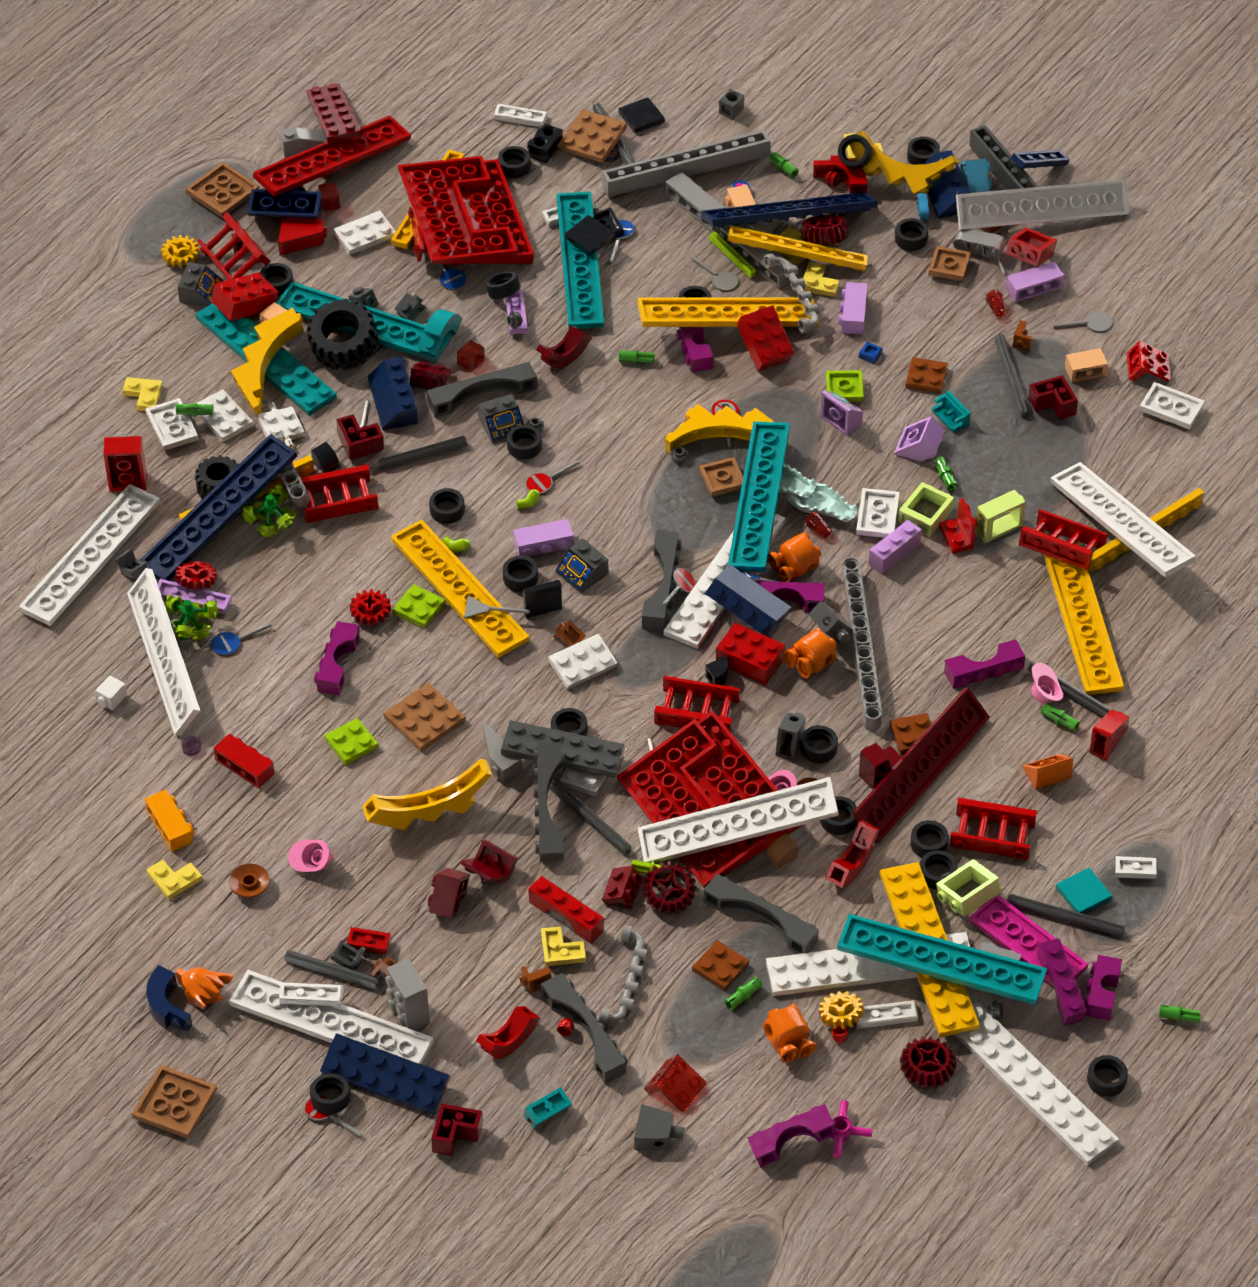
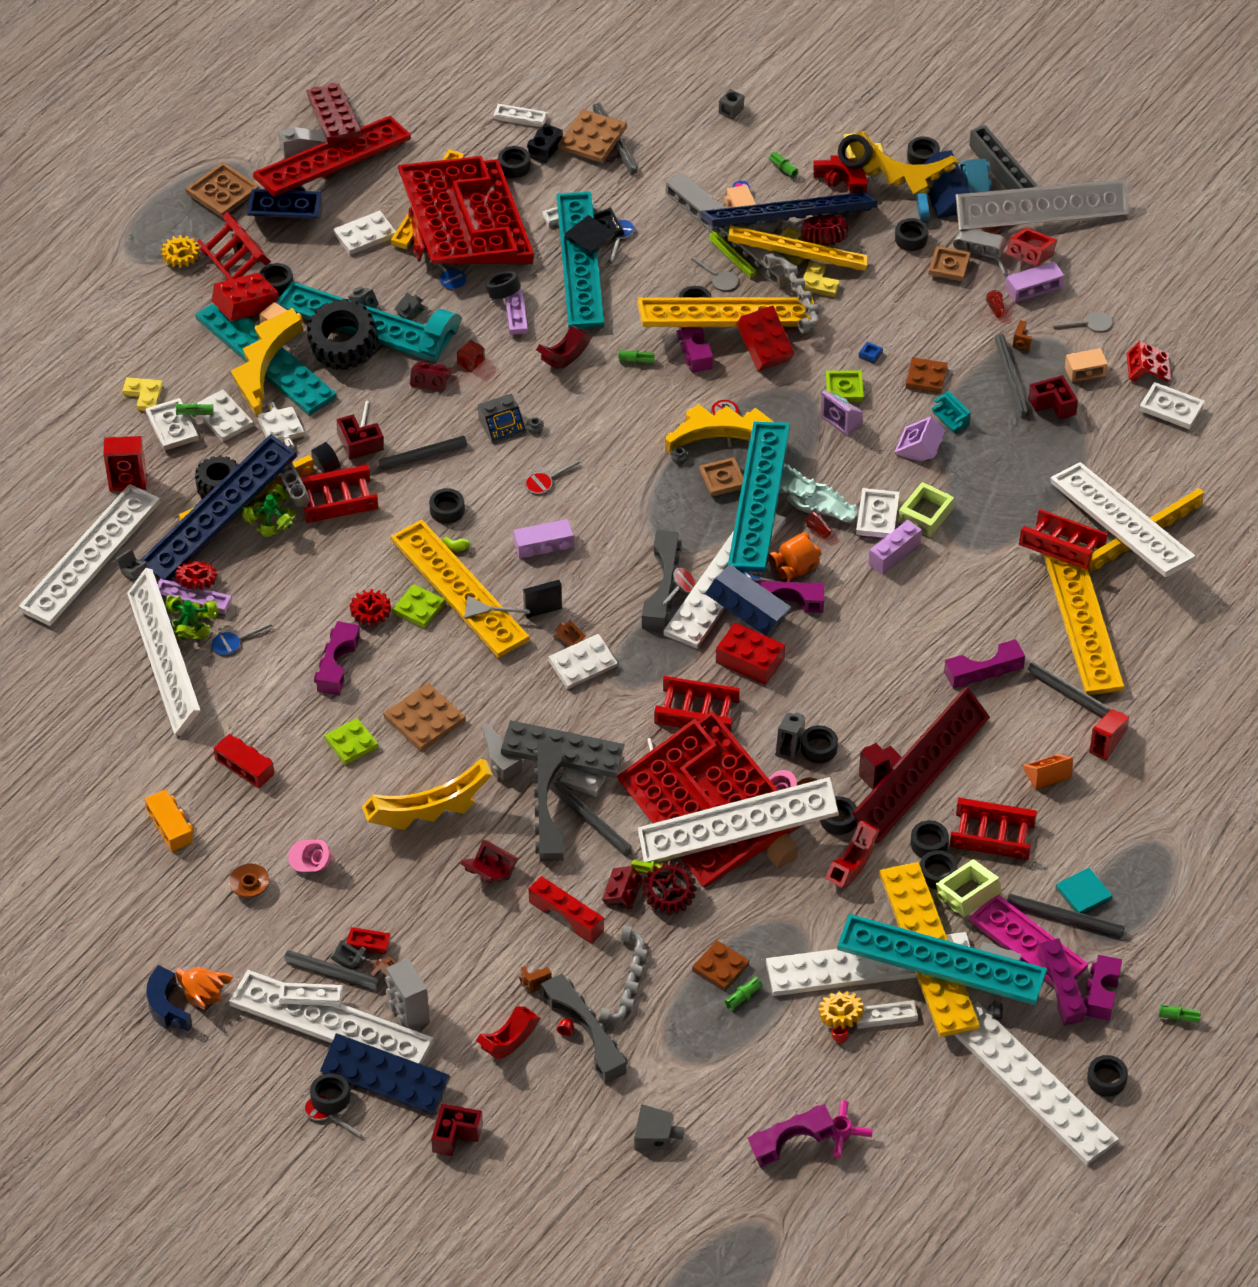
(111, 693): white brick -> none
(172, 882): light yellow plate -> none
(174, 1101): medium nougat plate -> none
(191, 745): clear purple tile -> none
(197, 284): dark grey slope -> none
(301, 234): red slope -> none
(330, 196): clear red brick -> none
(393, 394): dark blue slope -> none
(448, 889): dark red brick -> none
(514, 319): dark grey plate -> none
(516, 379): dark grey arch -> none
(520, 562): black tyre -> none
(524, 431): black tyre -> none
(530, 501): lime arm -> none
(547, 1107): teal hinge -> none
(558, 952): light yellow plate -> none
(570, 714): black tyre -> none
(582, 566): slope -> none
(641, 115): black tile -> none
(676, 1082): clear red bracket -> none
(688, 161): light grey brick -> none
(717, 671): black brick -> none
(726, 895): dark grey arch -> none
(789, 1033): orange piece -> none
(811, 653): orange piece -> none
(837, 629): dark grey torso -> none
(853, 308): lavender brick -> none
(862, 644): light grey beam -> none
(908, 730): dark orange plate -> none
(929, 1070): dark red gear -> none
(945, 474): bright green pin -> none
(961, 530): red bracket -> none
(989, 529): yellowish green window -> none
(1040, 159): dark blue plate -> none
(1046, 685): bright pink piece -> none
(1049, 711): bright green pin -> none
(1135, 867): white plate -> none

